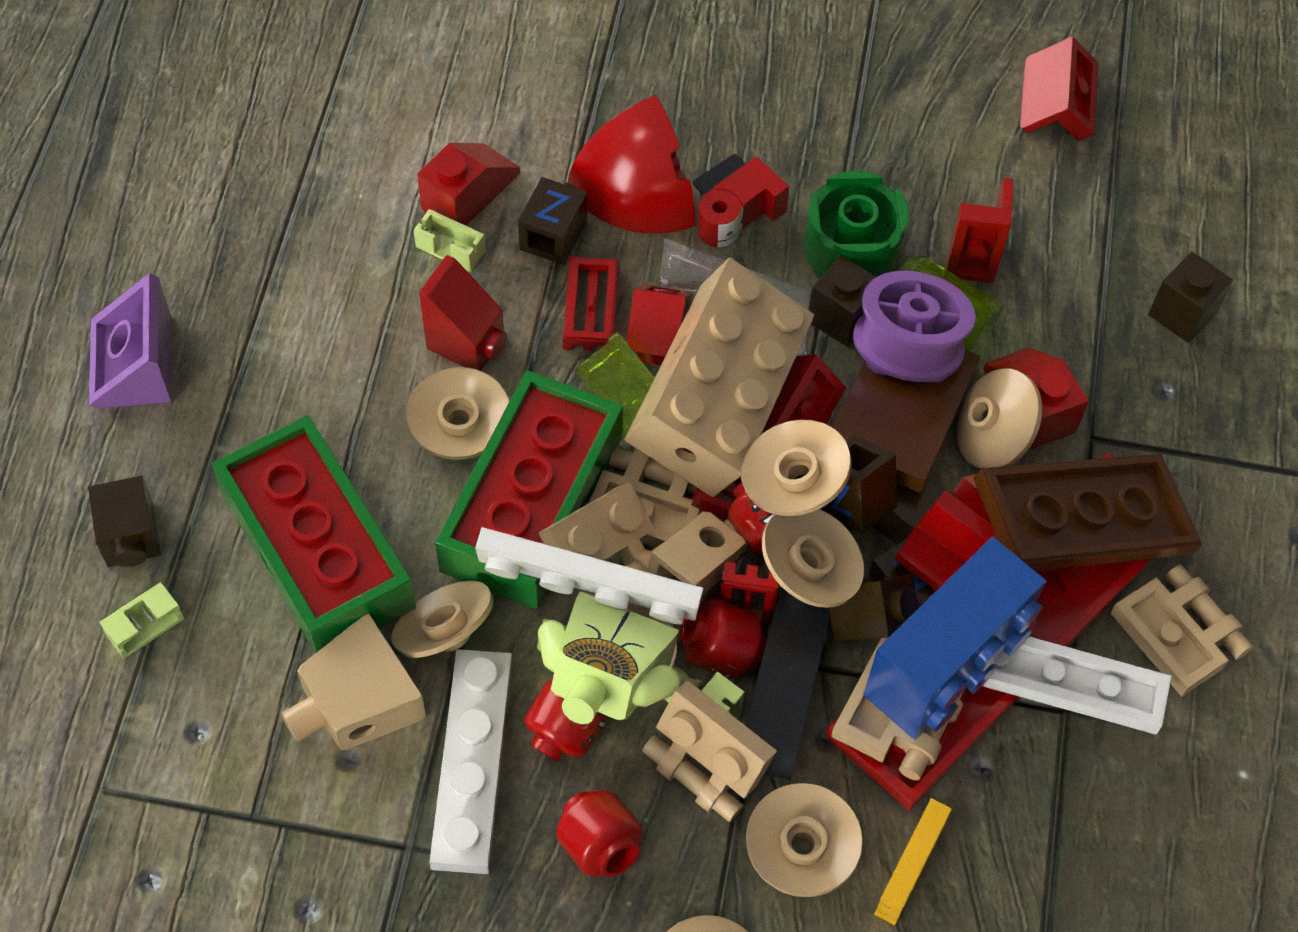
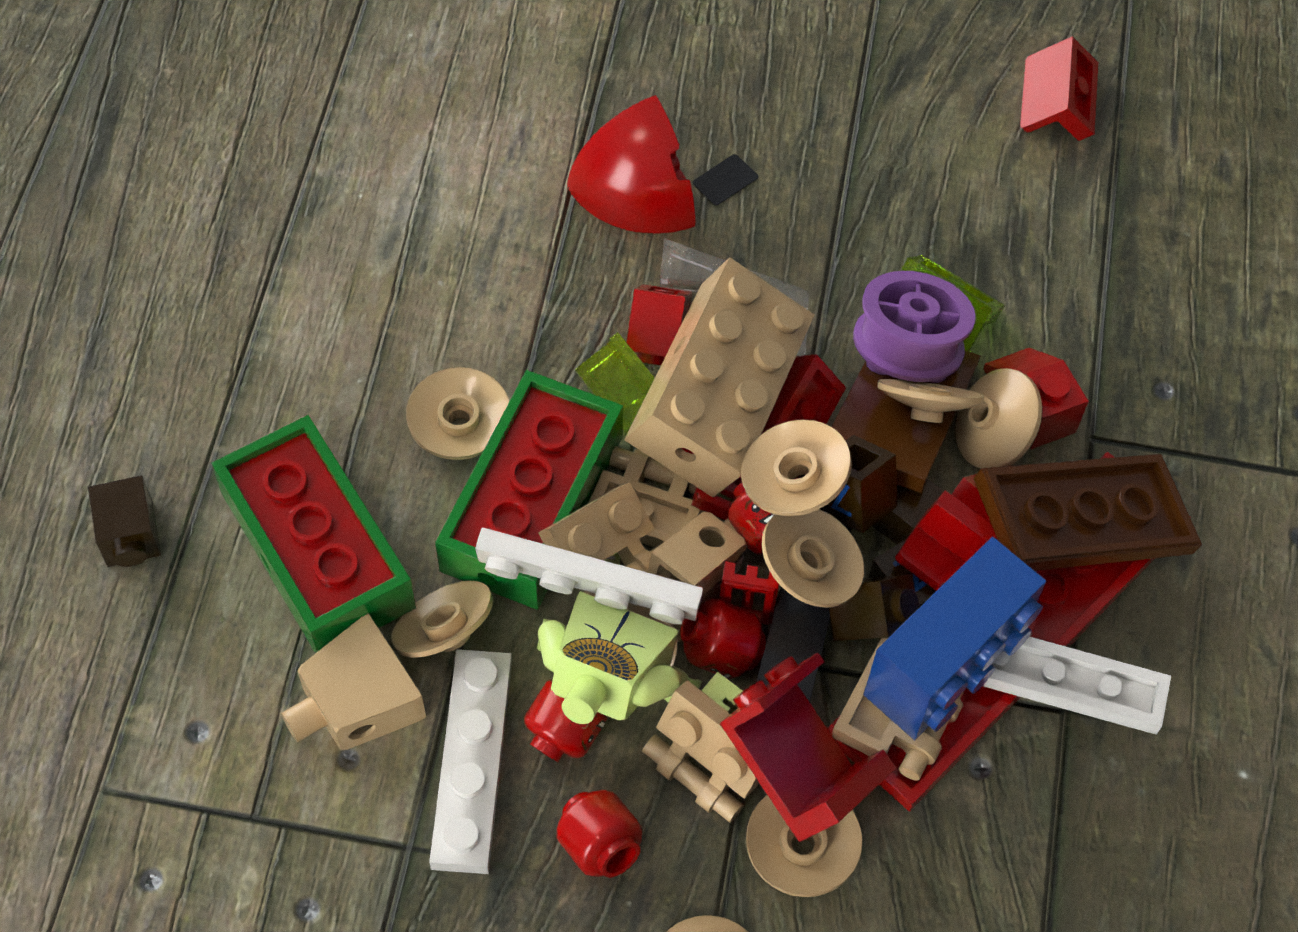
(132, 349): medium lavender slope -> none
(142, 620): yellowish green piece -> none
(444, 237): yellowish green piece -> none
(461, 317): red slope -> none
(464, 180): red slope -> none
(552, 220): dark brown brick -> none
(588, 337): red tile -> none
(739, 201): red leg -> none
(797, 754): none -> red panel
(838, 299): dark brown brick -> none
(858, 220): green brick -> none
(912, 862): yellow tile -> none
(929, 399): none -> tan dish
(981, 237): red panel -> none
(1172, 637): tan plate -> none
(1190, 297): dark brown brick -> none

